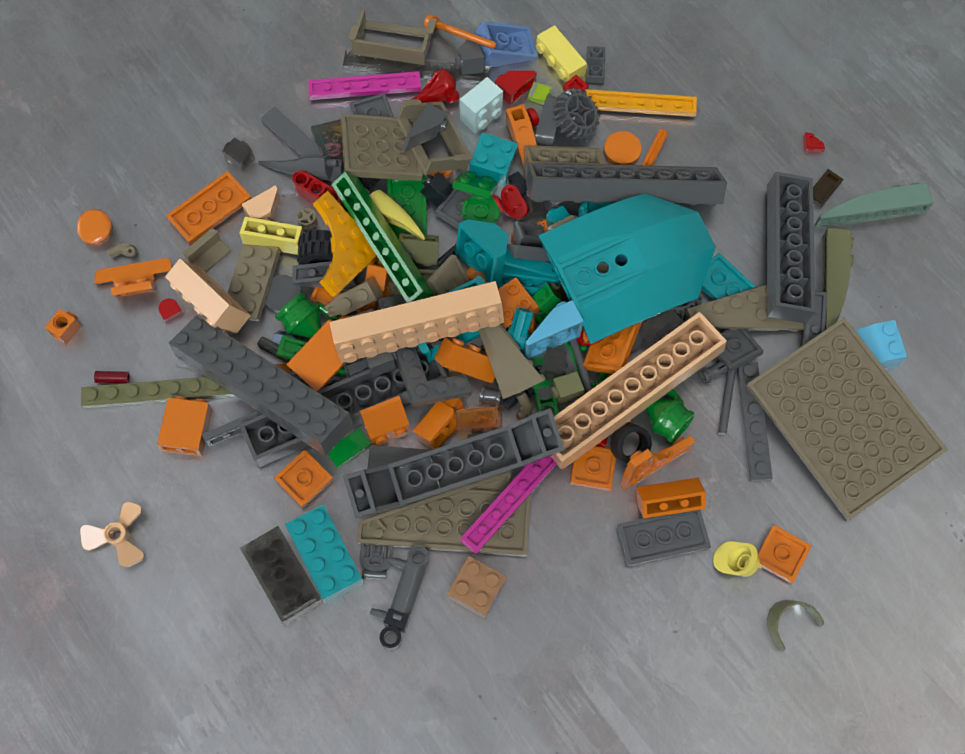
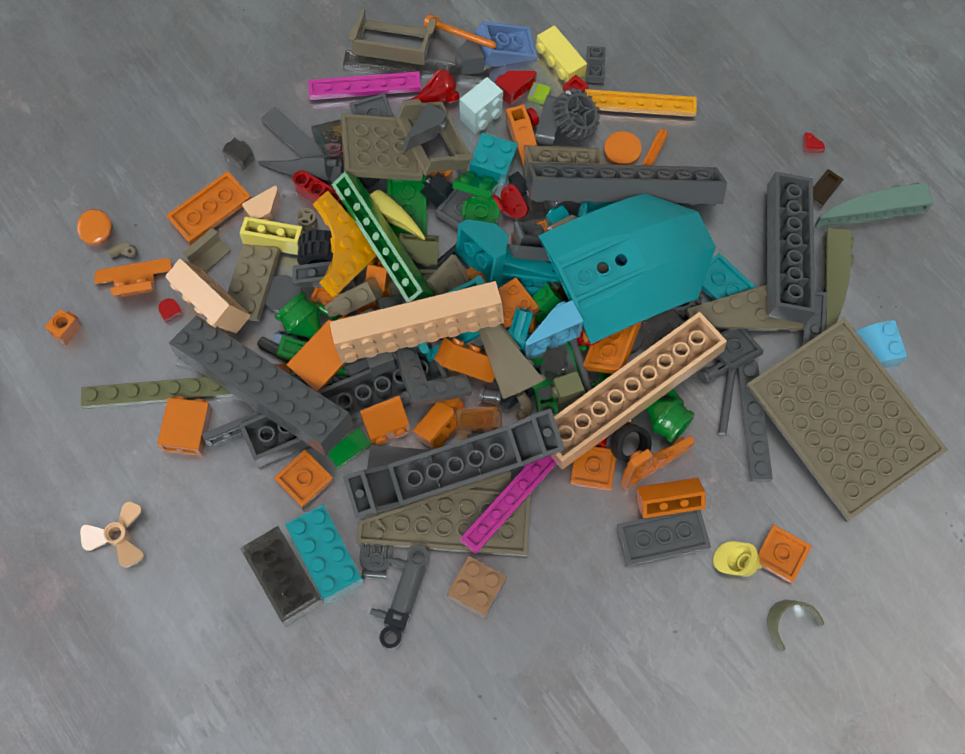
(117, 377): dark red axle -> none

